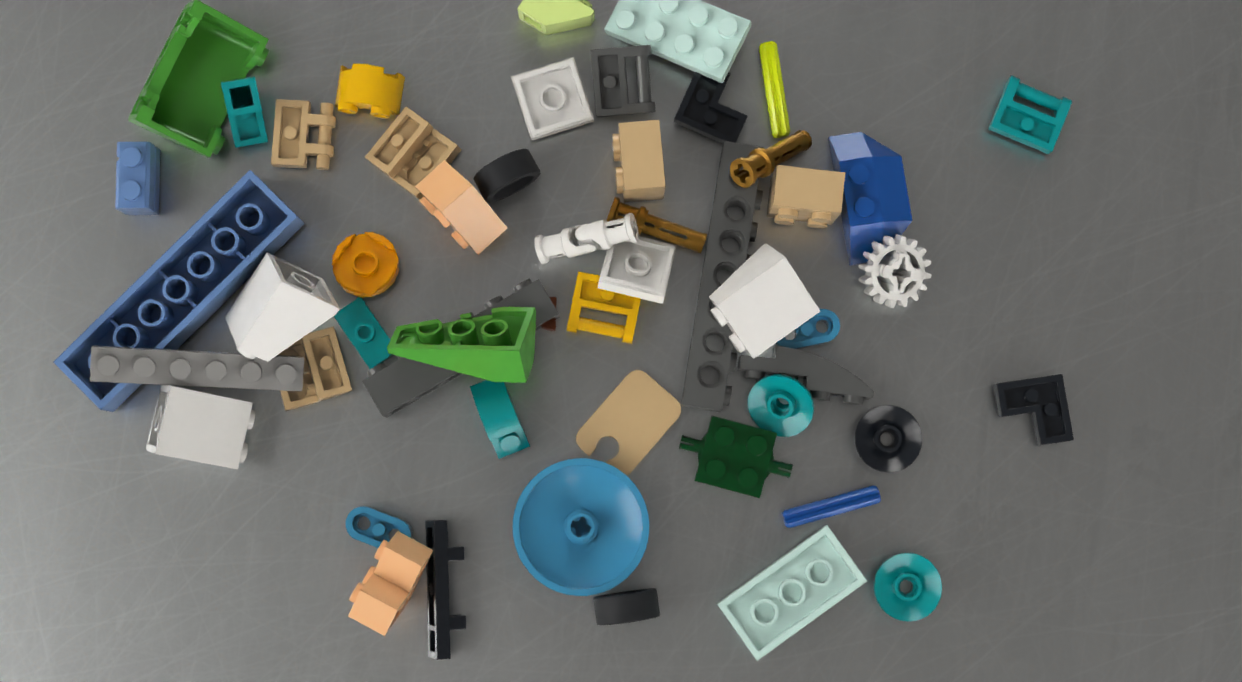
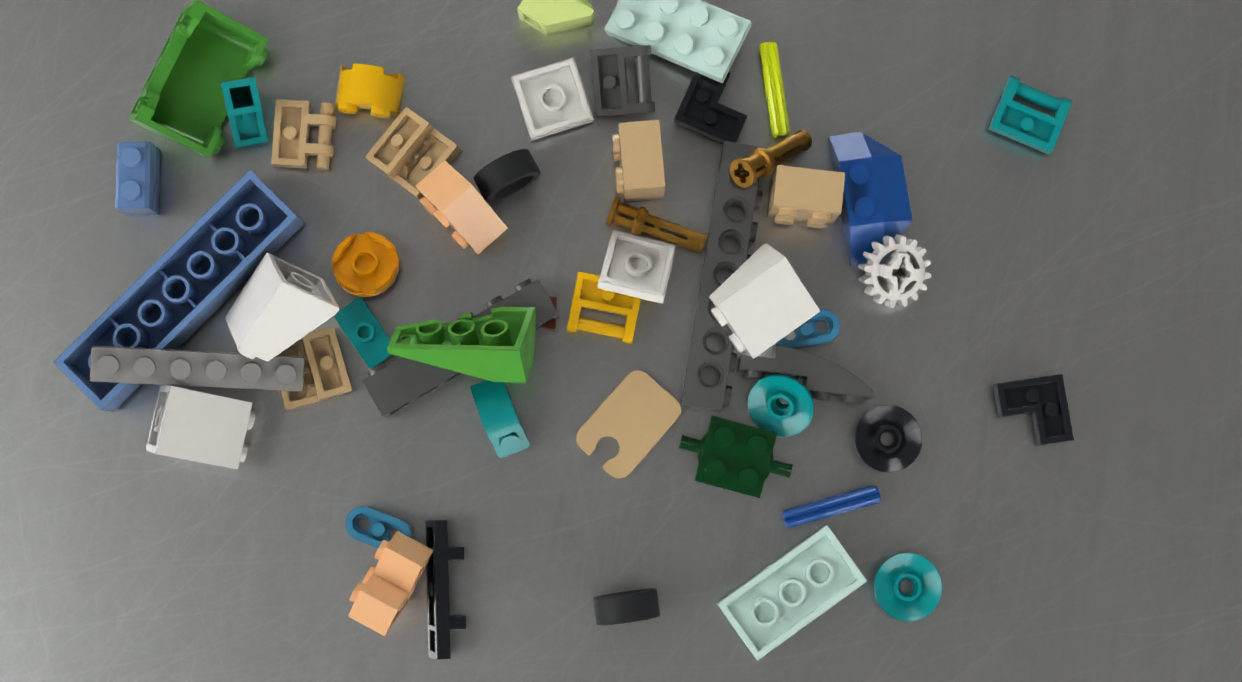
(580, 527): dark azure dish -> none
(591, 237): white piece -> none

